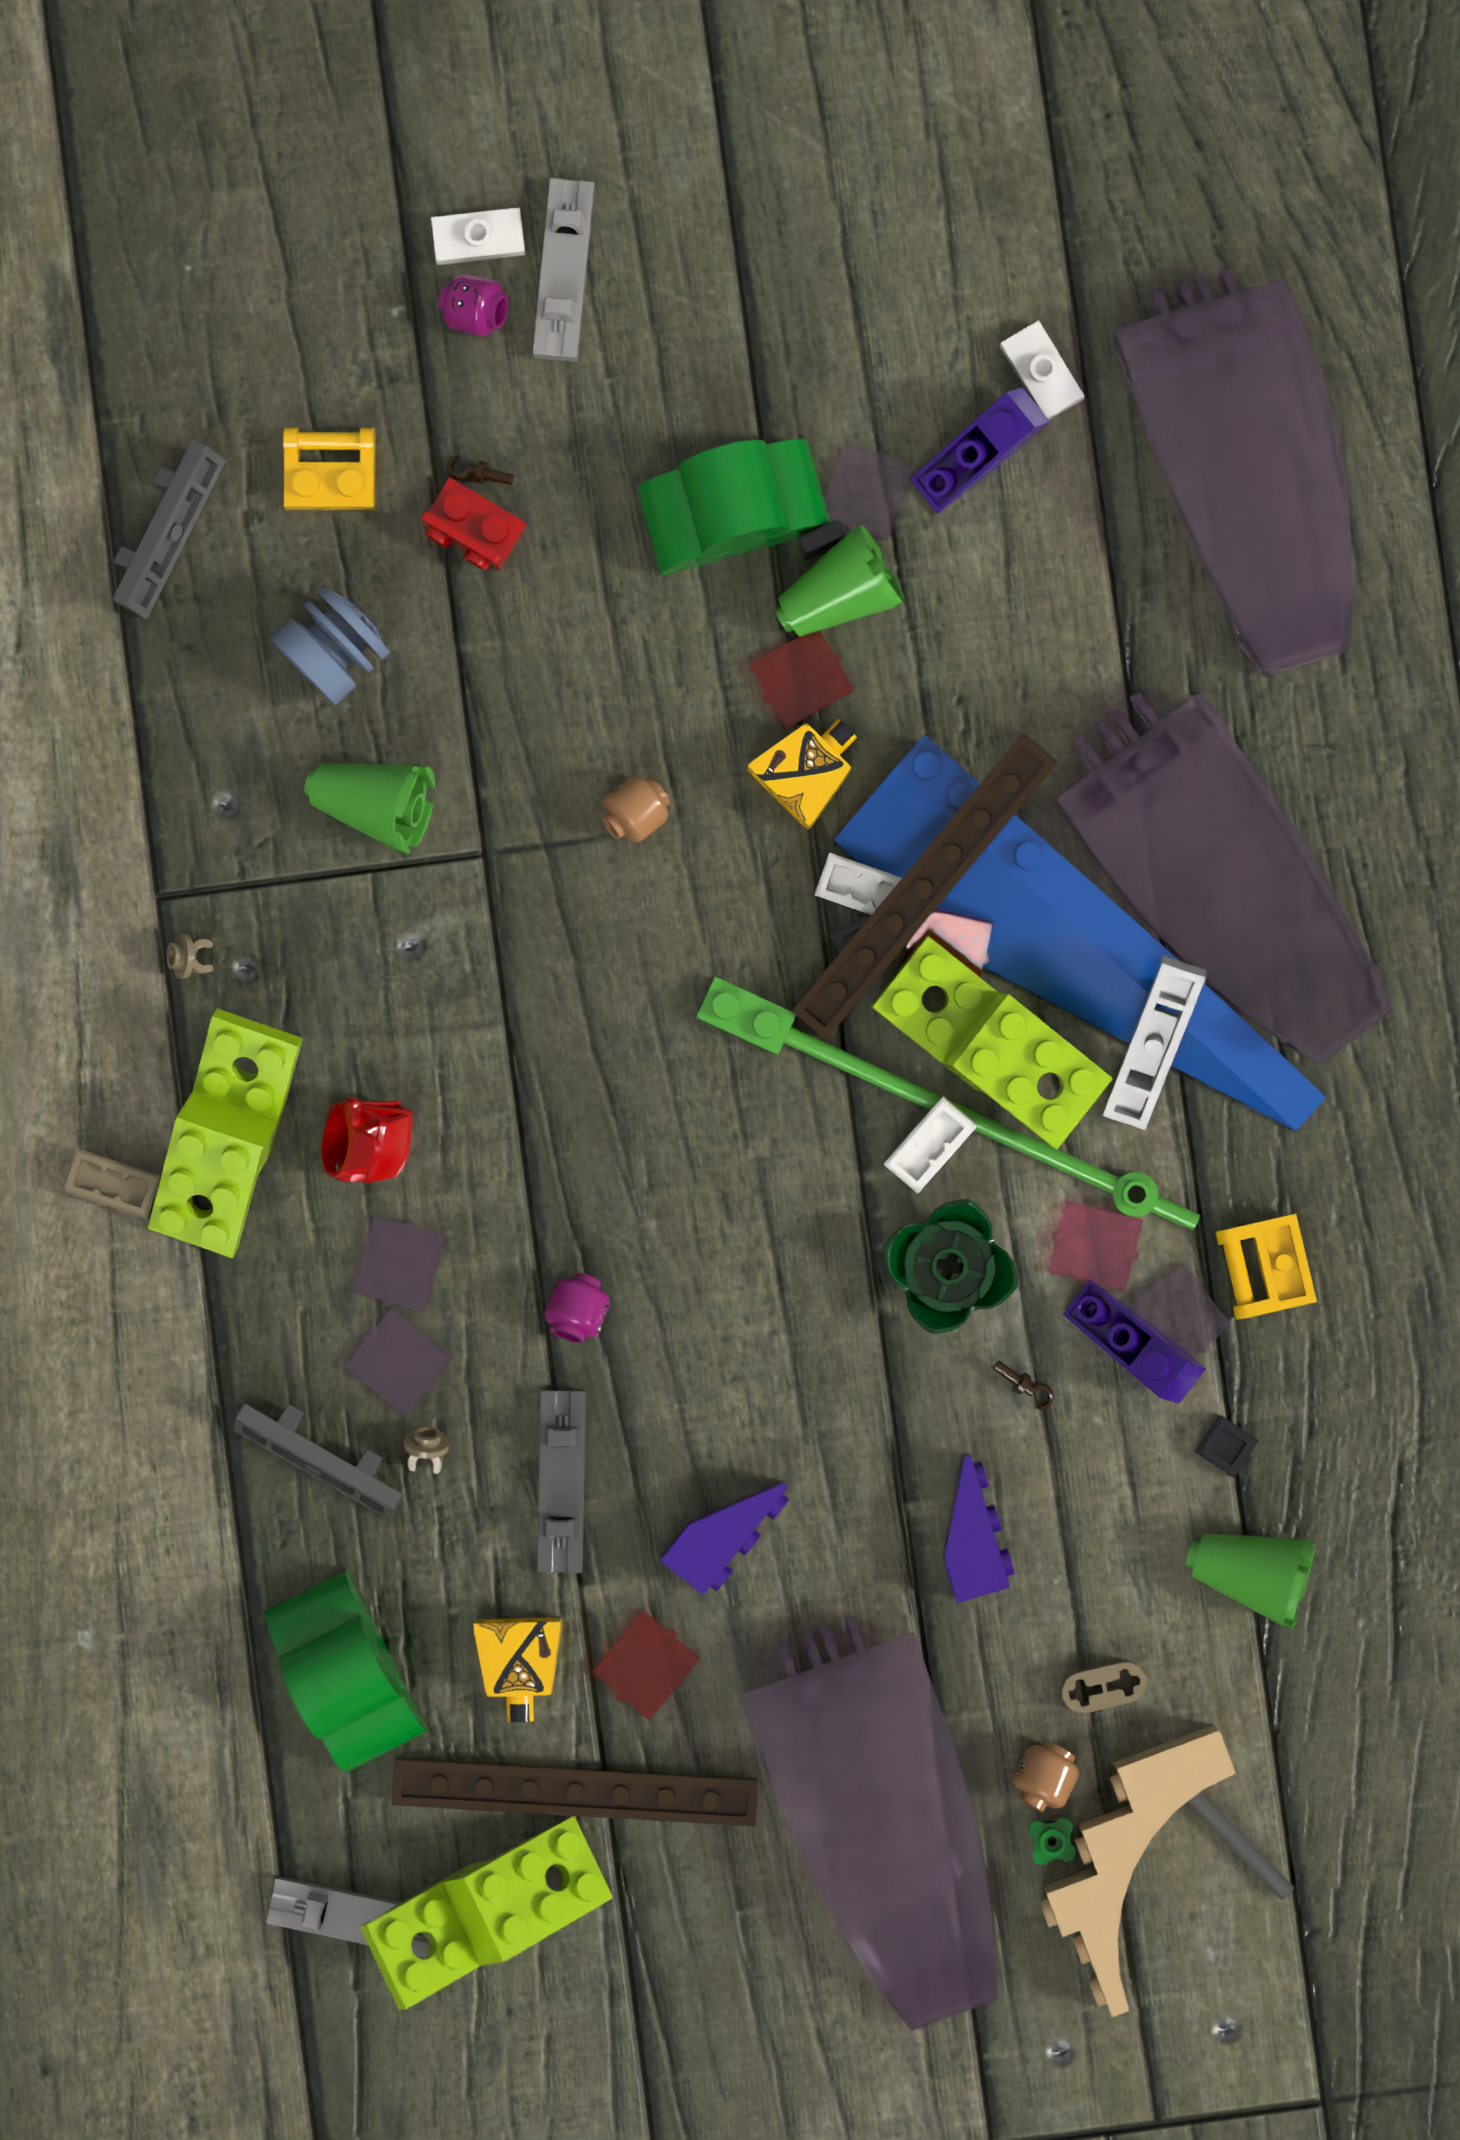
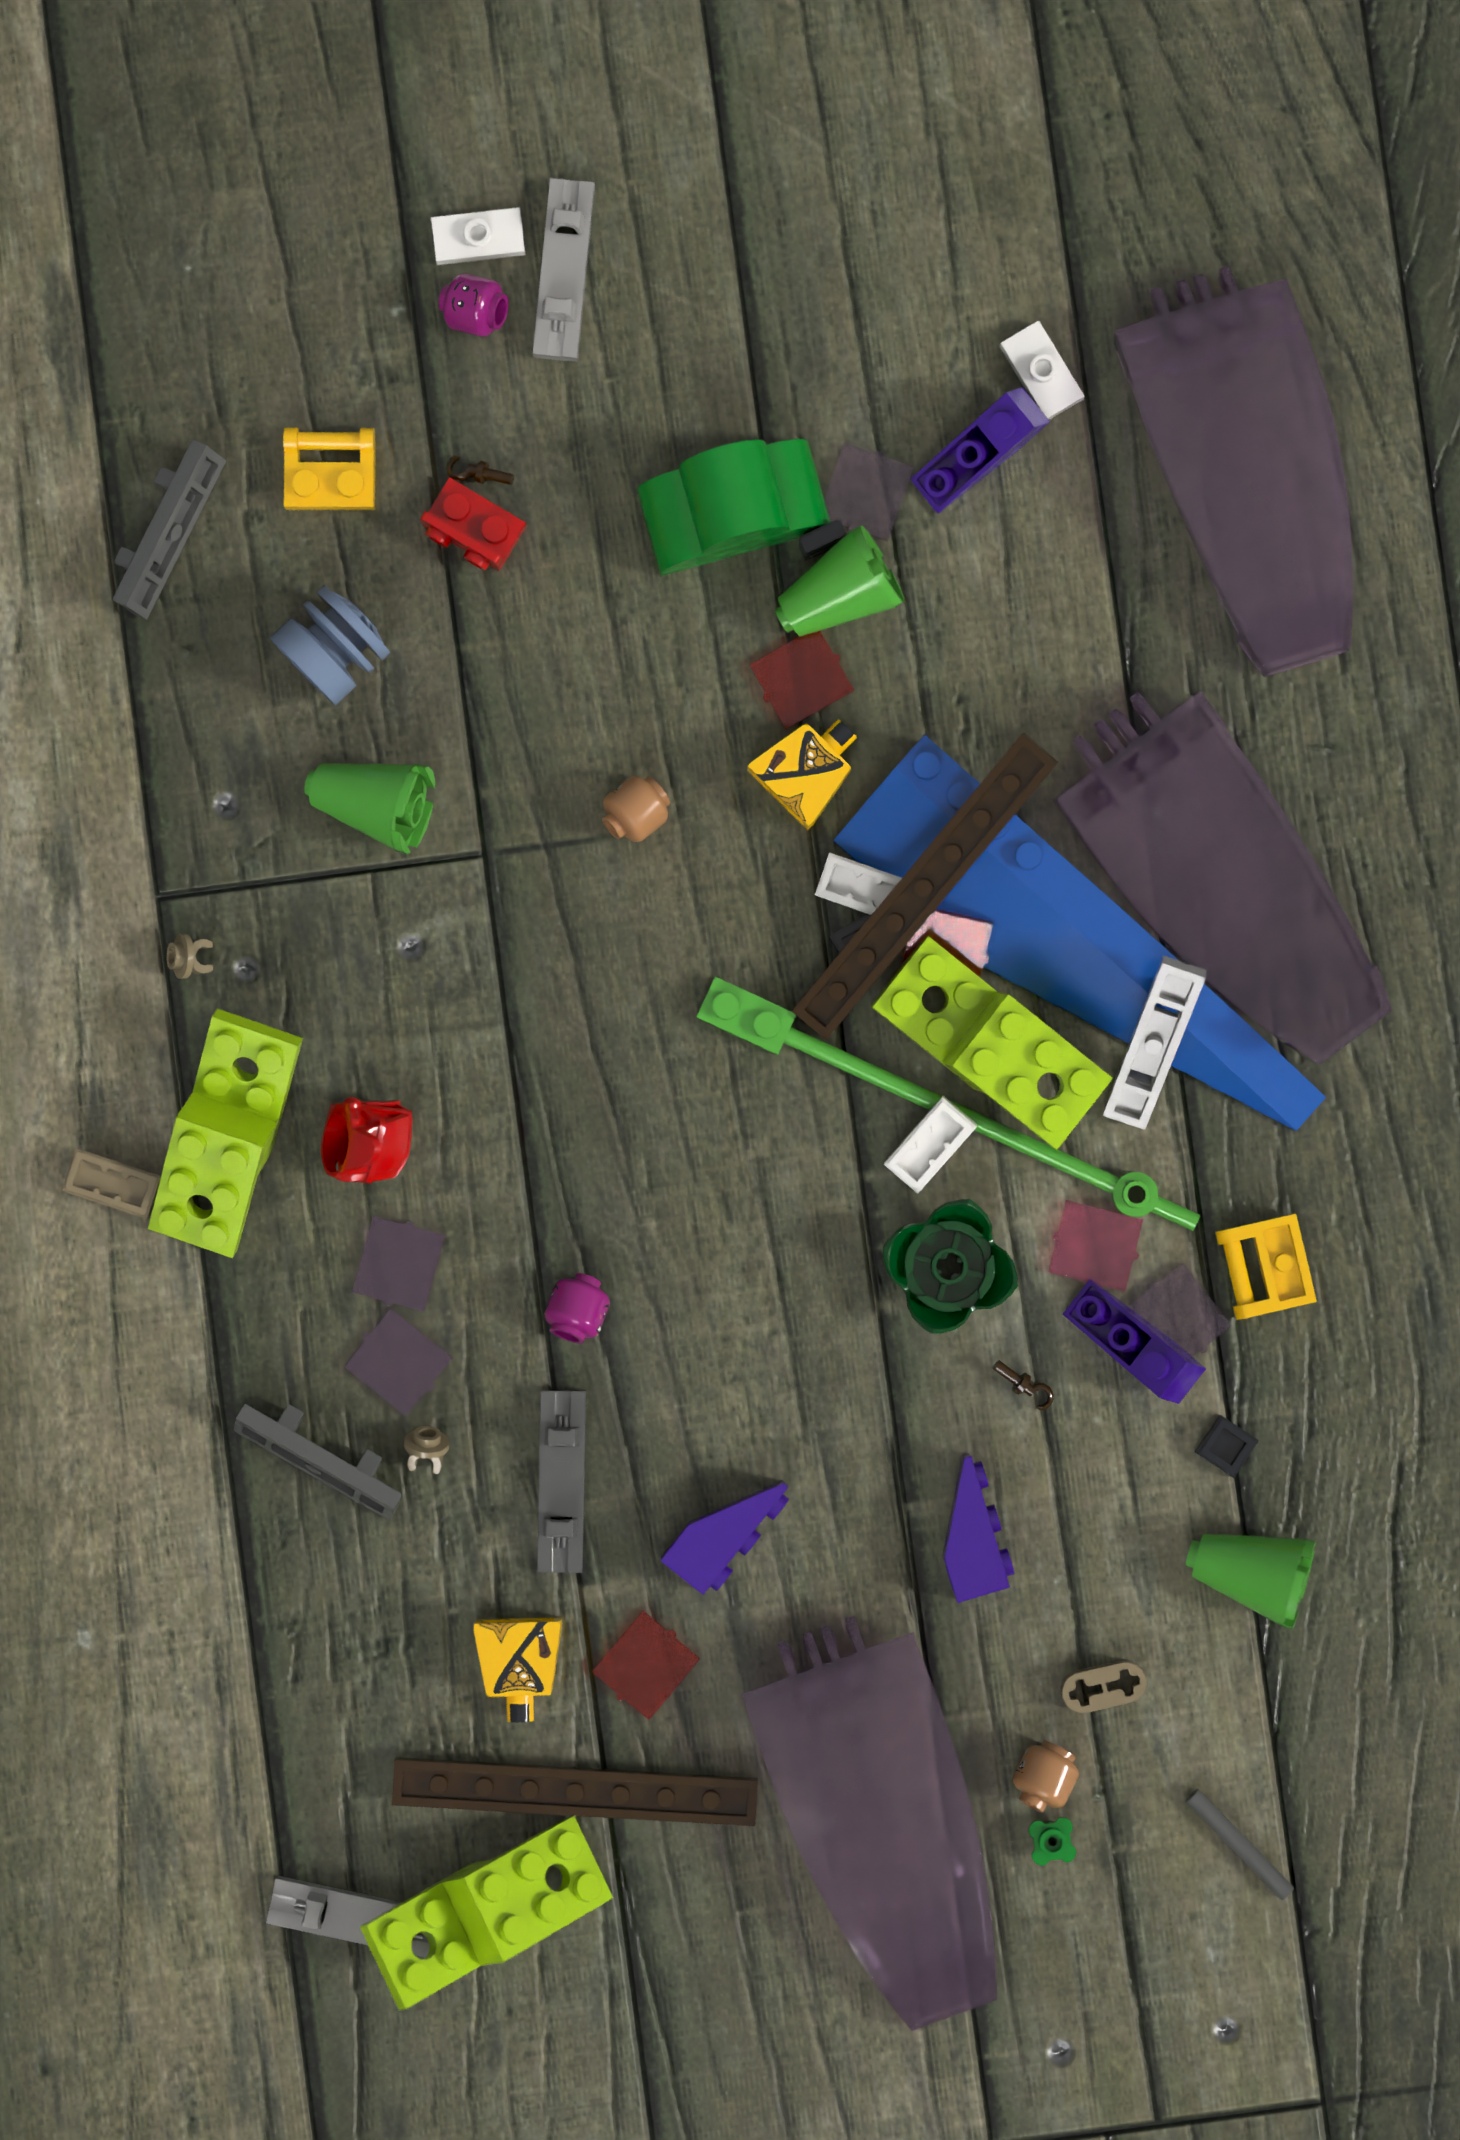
(342, 1673): green brick -> none
(1092, 1900): tan arch -> none

